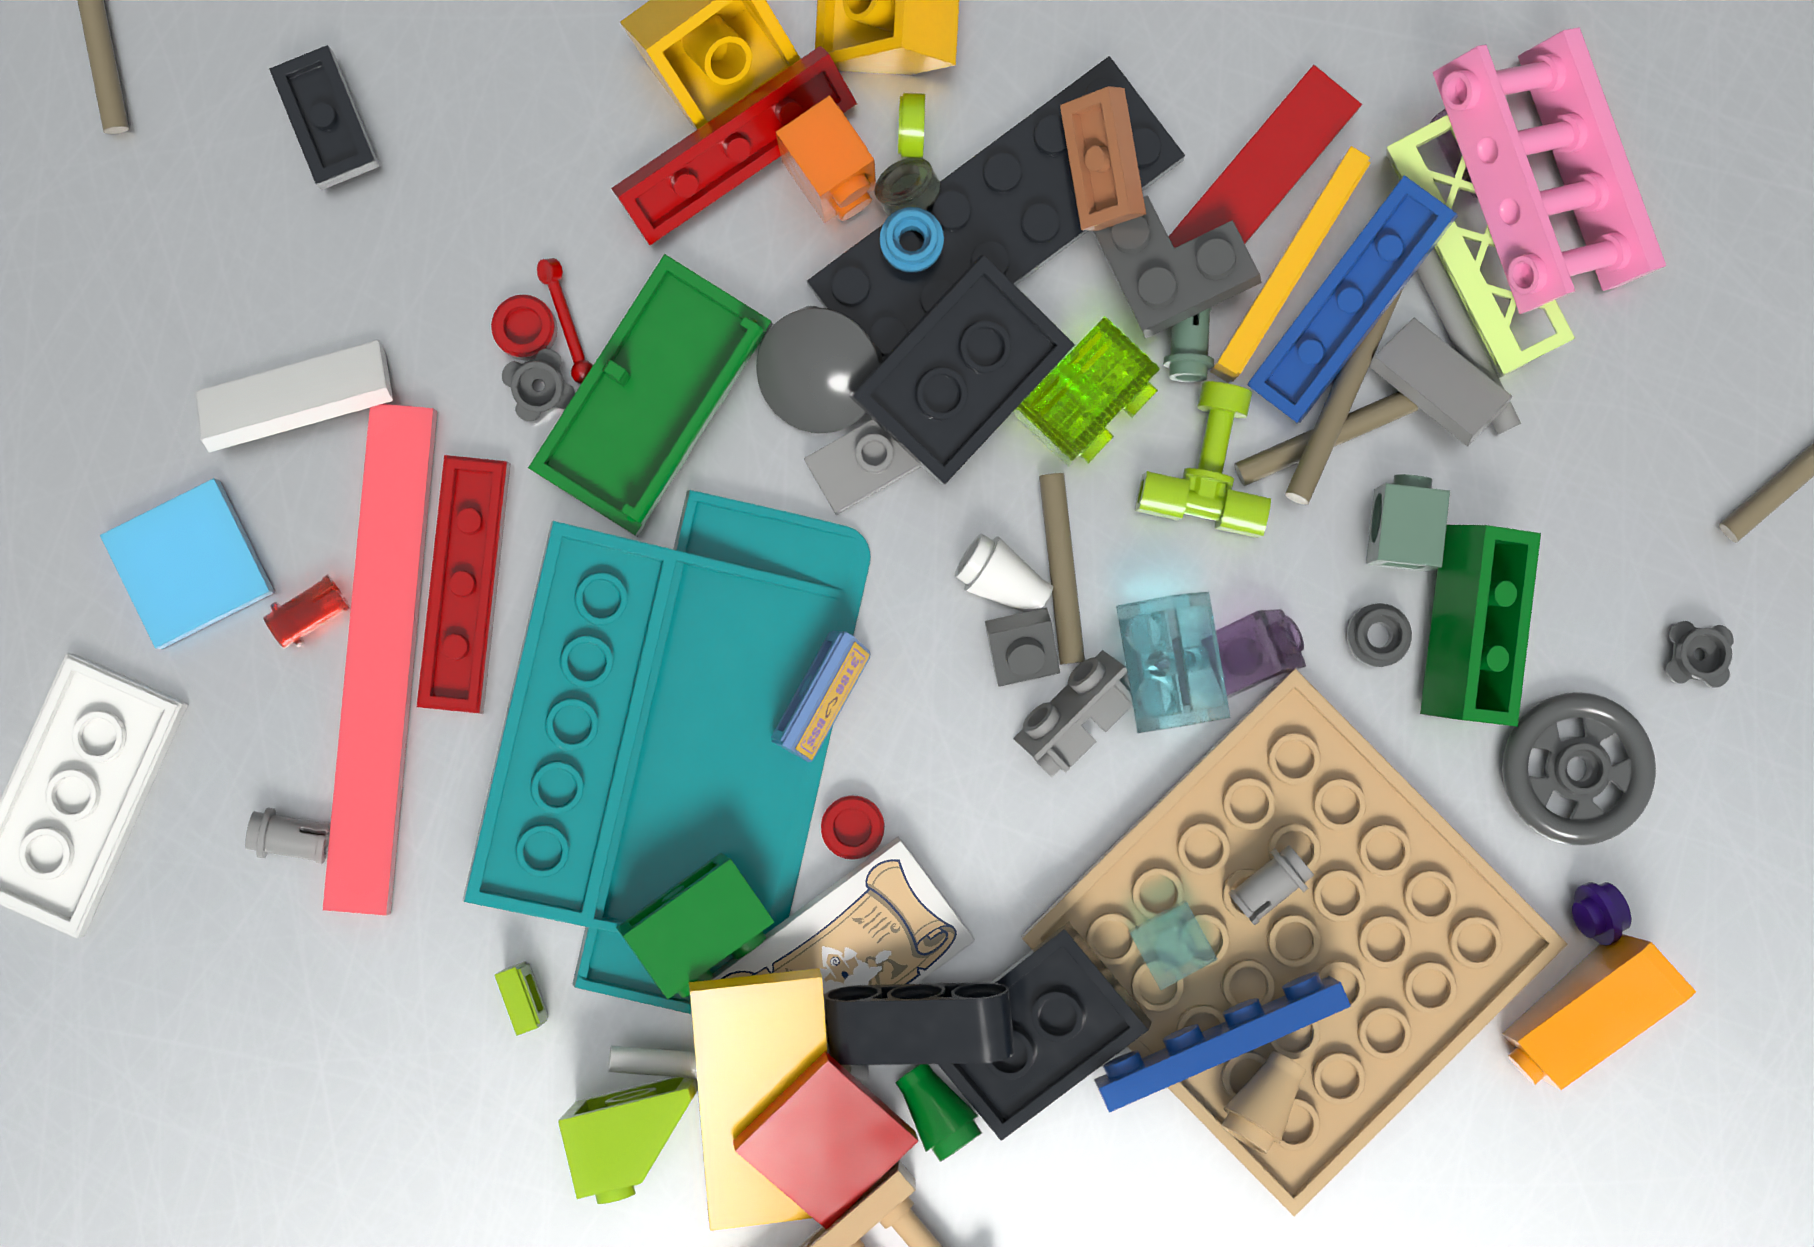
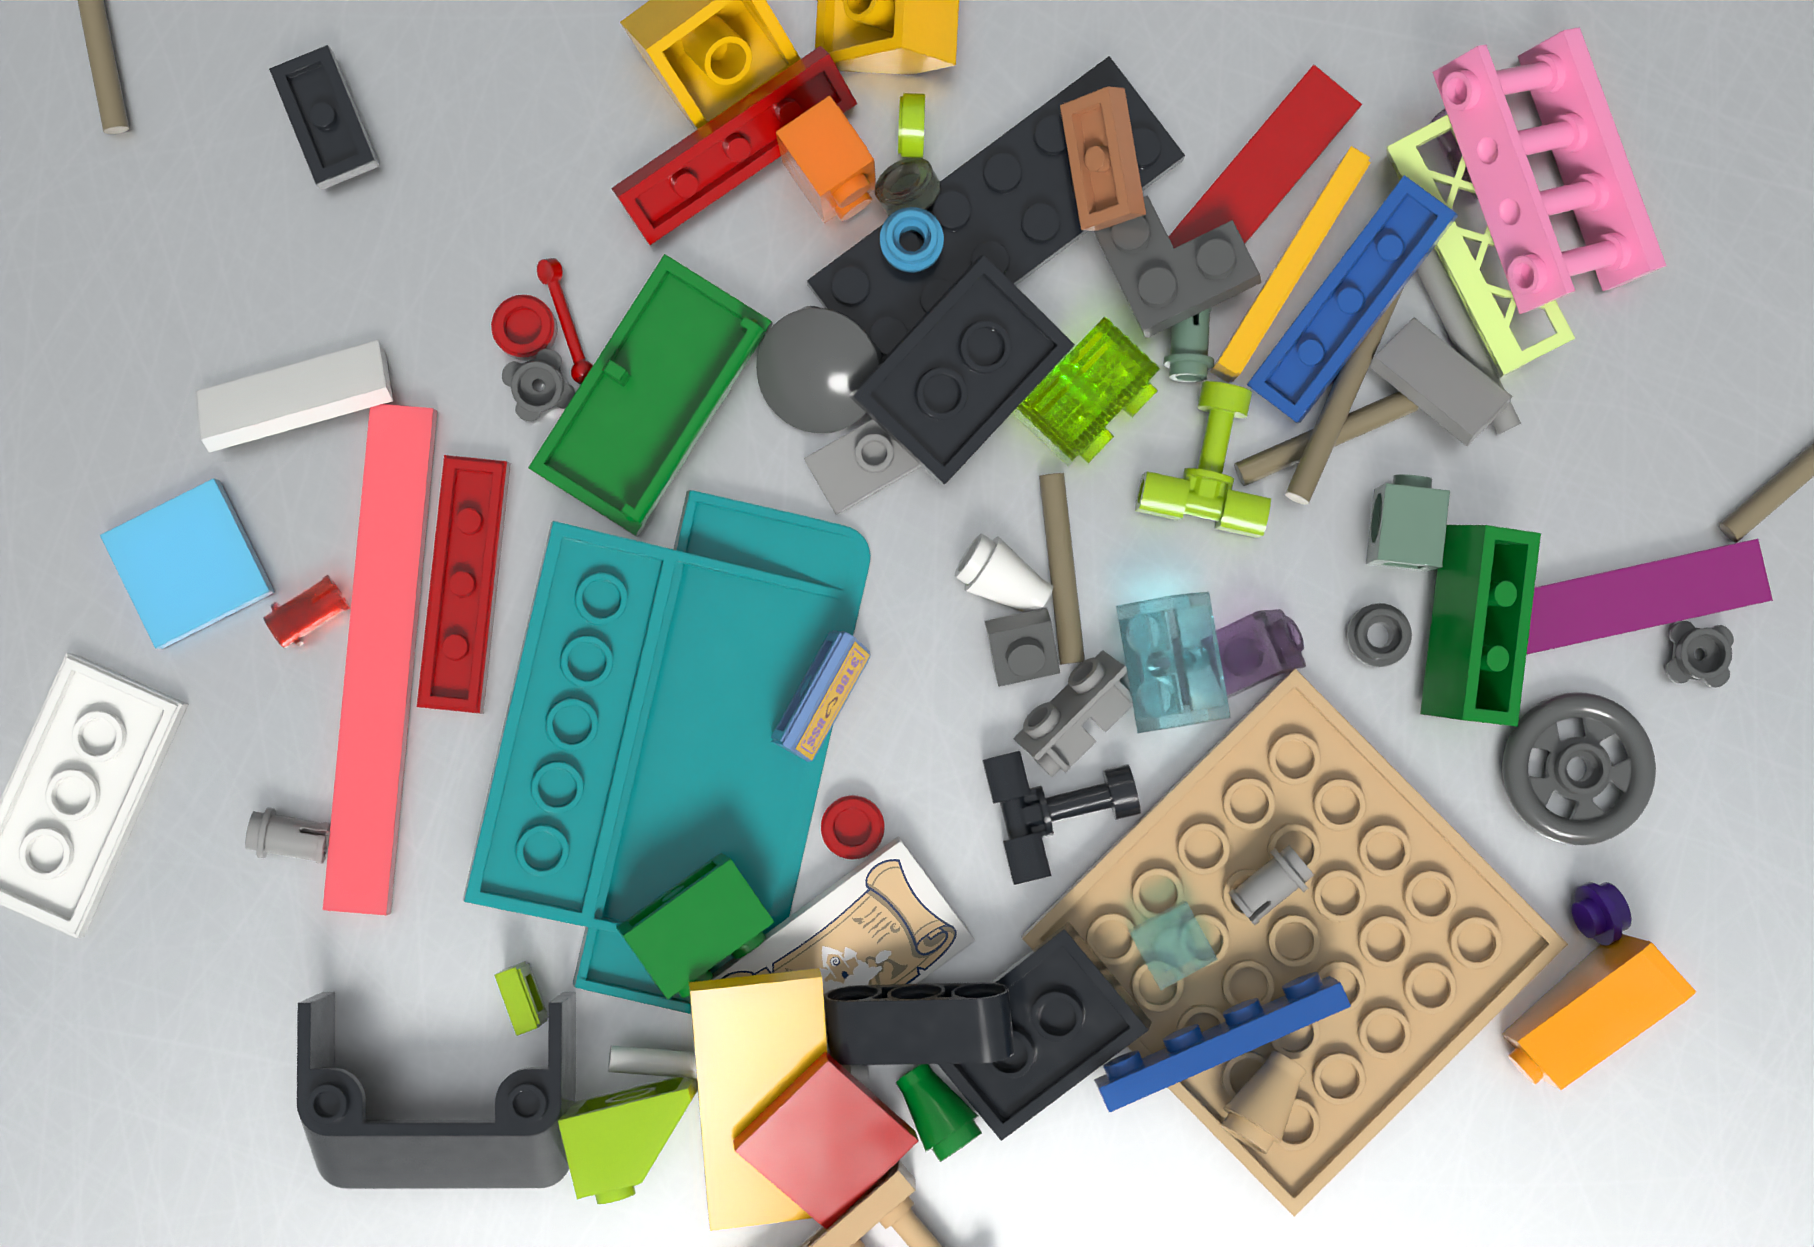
(510, 1152): none -> black windscreen
(1030, 814): none -> black bar
(1648, 595): none -> magenta tile

